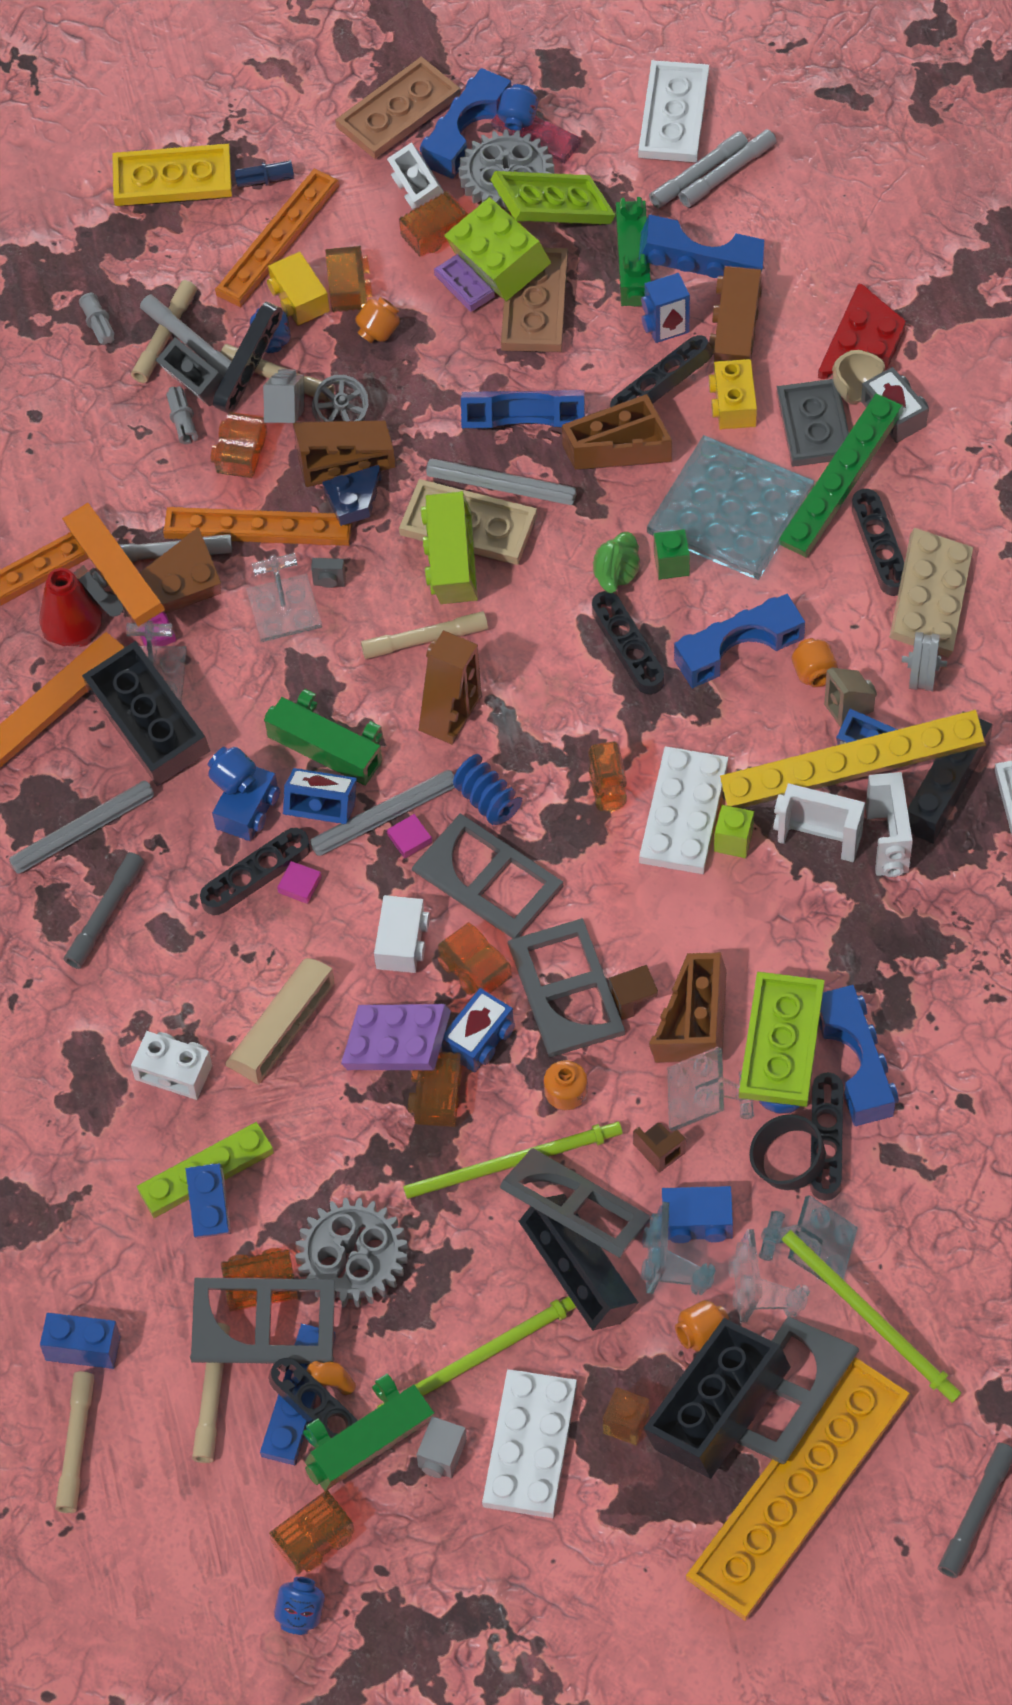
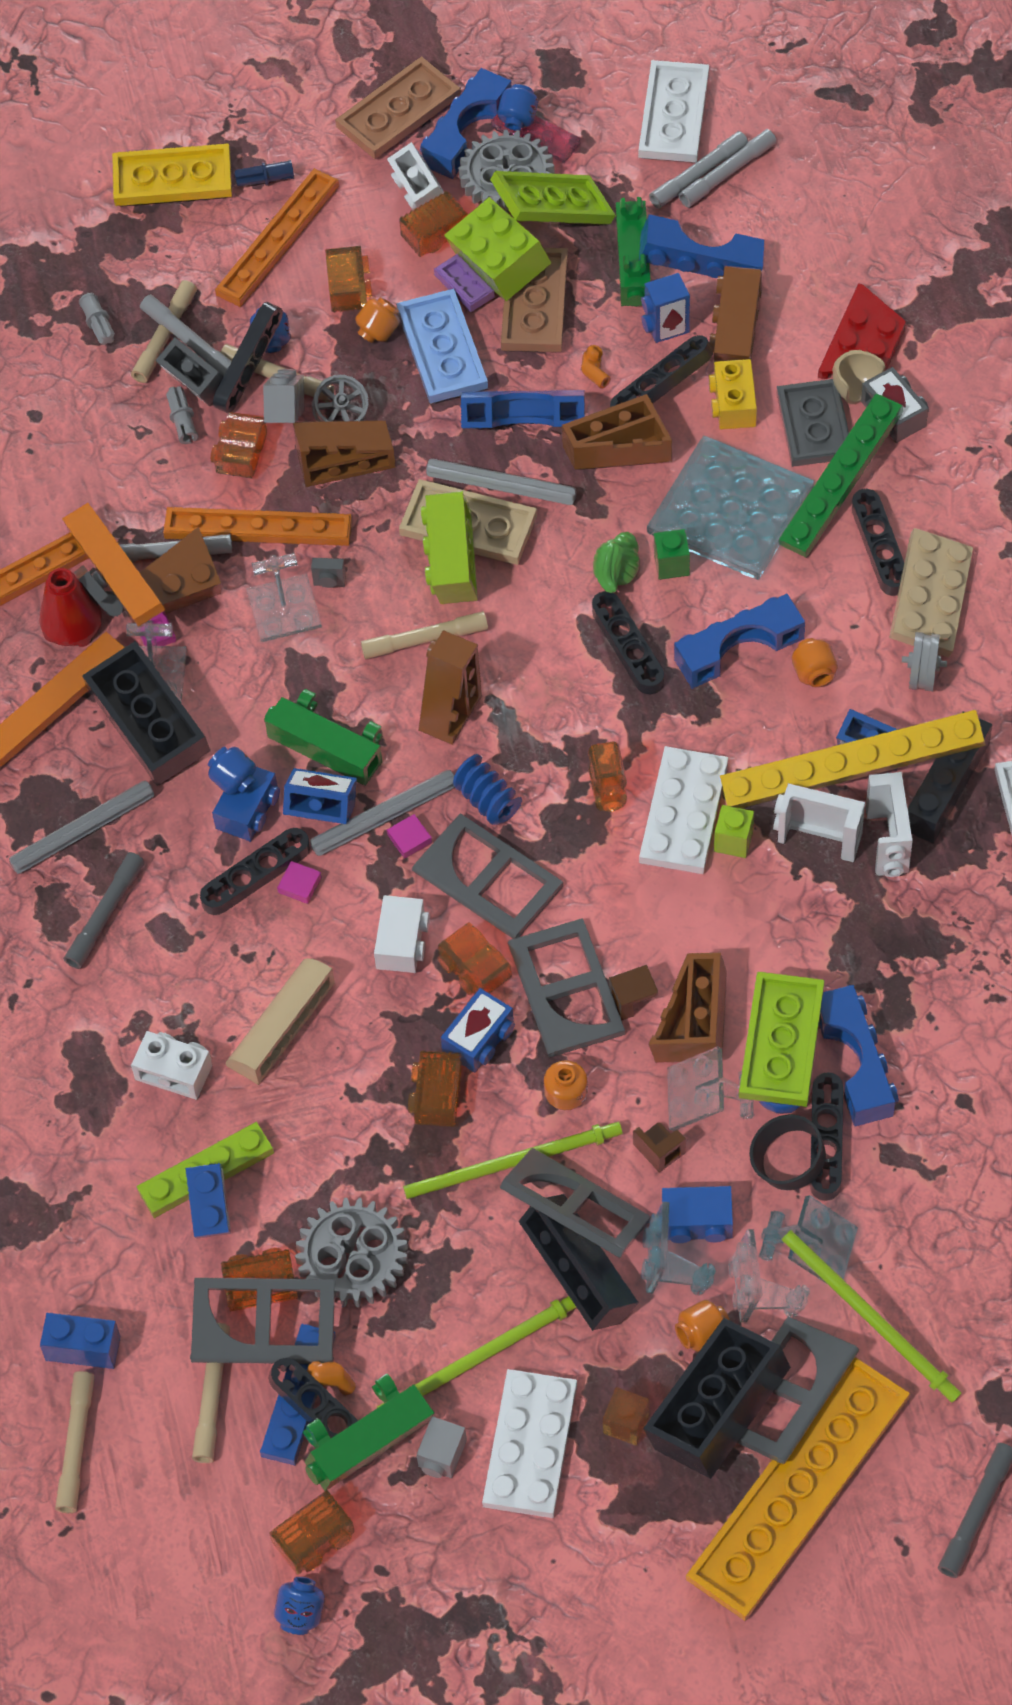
(298, 288): yellow brick -> none
(353, 494): dark blue wing -> none
(396, 1037): medium lavender plate -> none
(442, 345): none -> light blue plate
(591, 366): none -> orange arm
(846, 691): dark tan slope -> none

